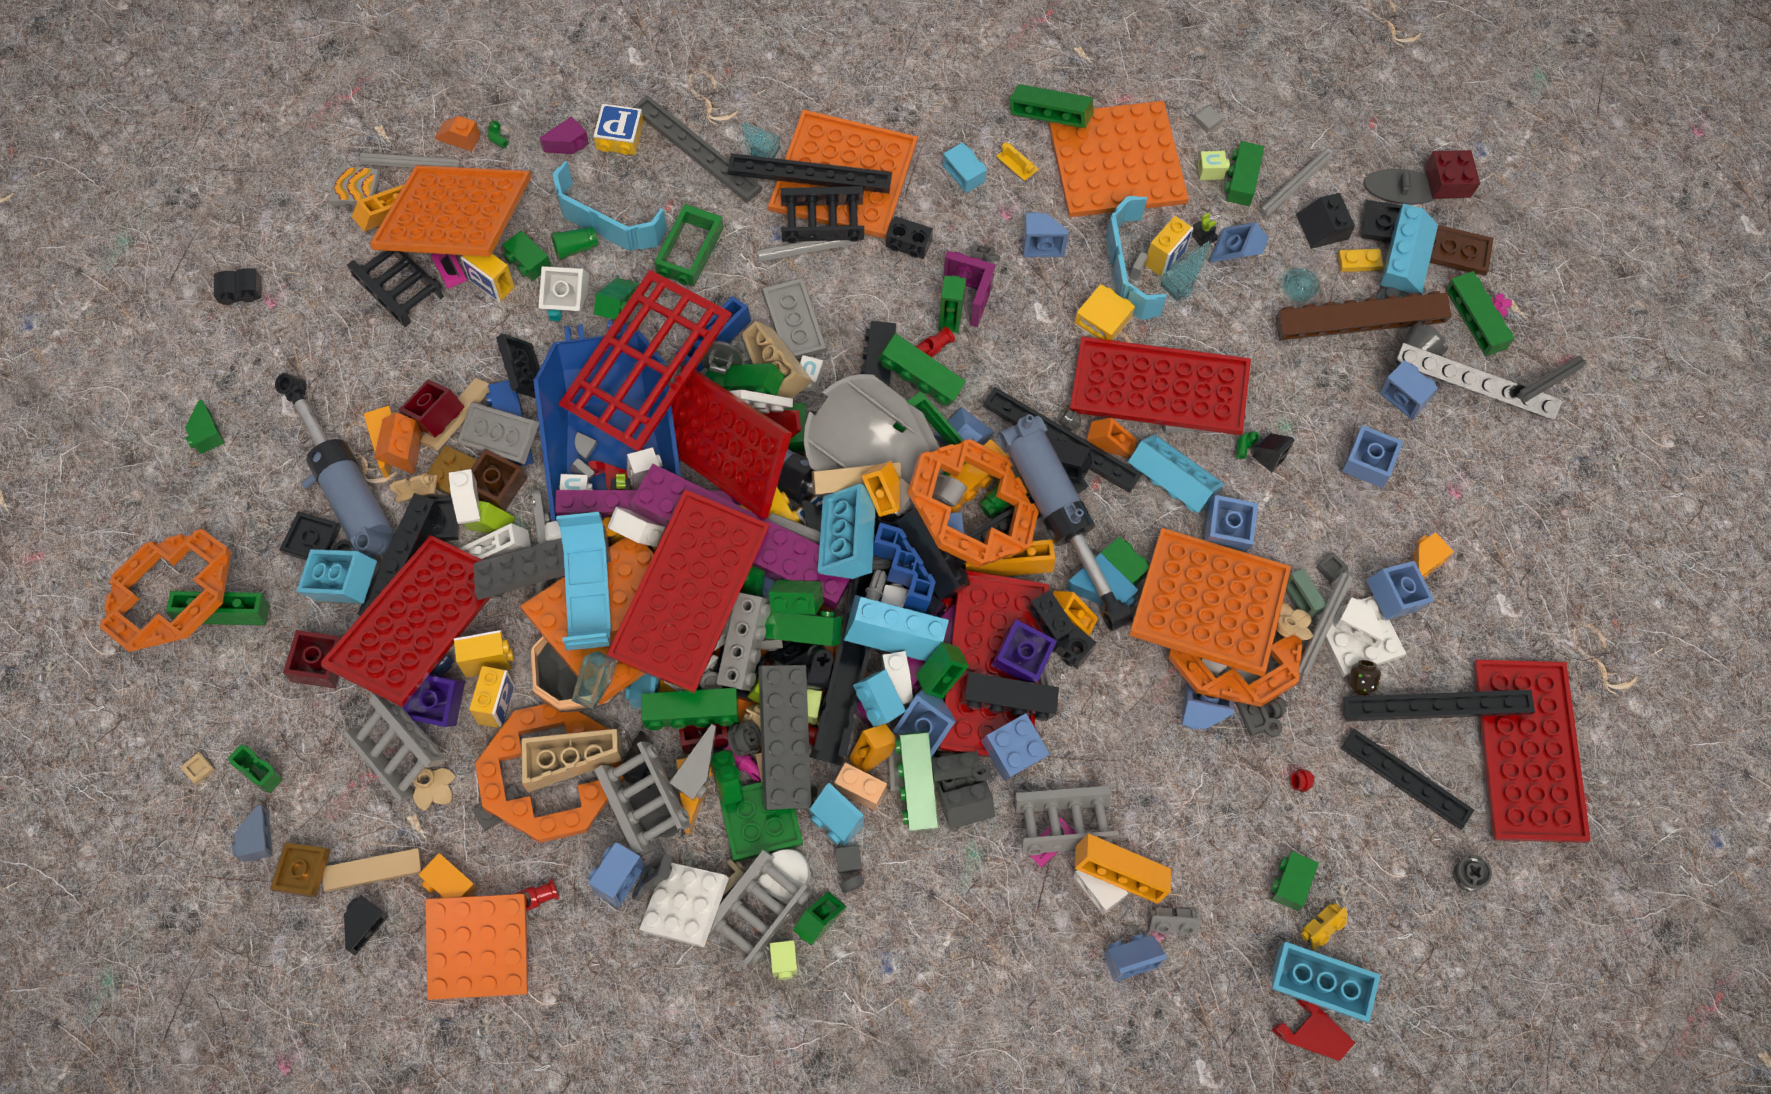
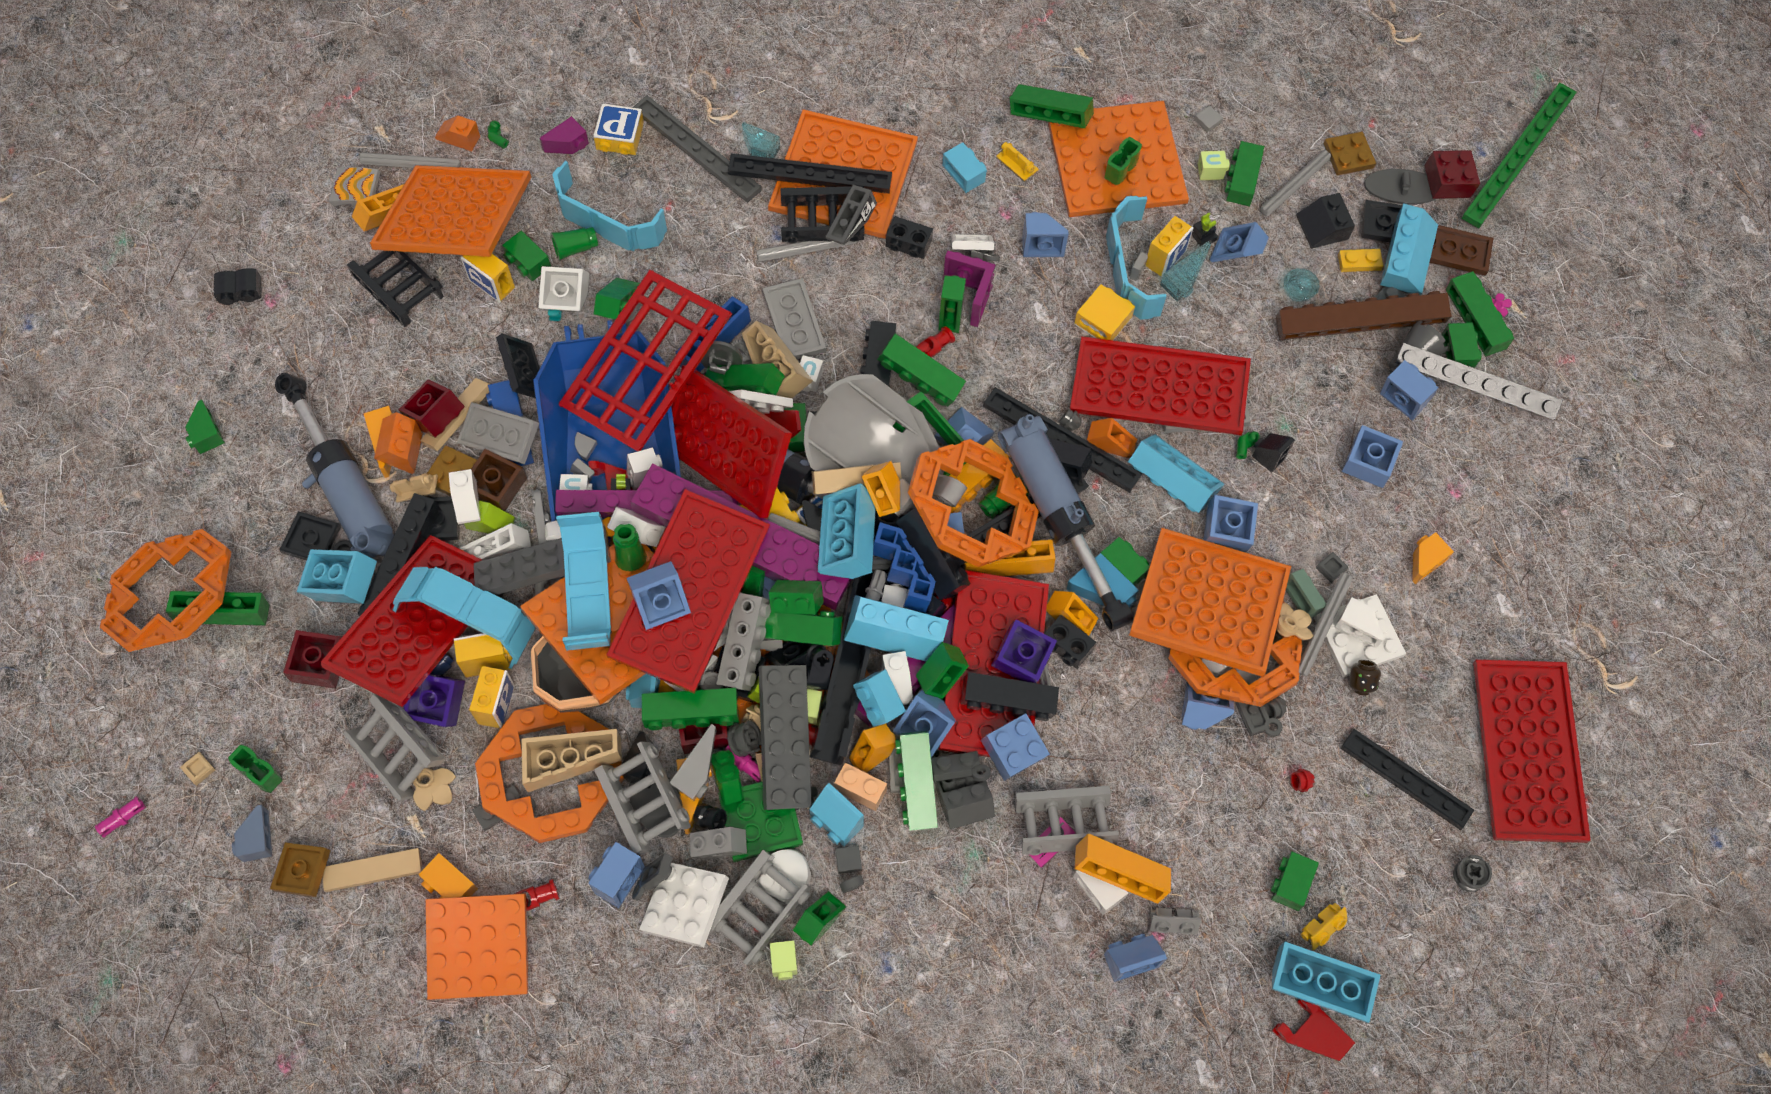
(120, 817): none -> dark pink pin
(361, 923): black slope -> none
(449, 269): dark pink slope -> none
(468, 605): none -> medium azure windscreen
(594, 679): clear light blue slope -> none
(628, 548): none -> green plant
(658, 595): none -> medium blue slope
(698, 218): green window -> none
(706, 816): none -> black wheel
(718, 843): none -> light grey brick
(738, 871): dark tan bracket -> none
(852, 215): none -> dark grey slope
(972, 242): none -> white tile
(1050, 616): black brick -> none
(1123, 161): none -> green brick
(1350, 153): none -> pearl gold plate
(1400, 590): medium blue brick -> none
(1438, 705): black plate -> none
(1462, 344): none -> green brick
(1518, 155): none -> green plate
(1551, 379): dark grey axle -> none

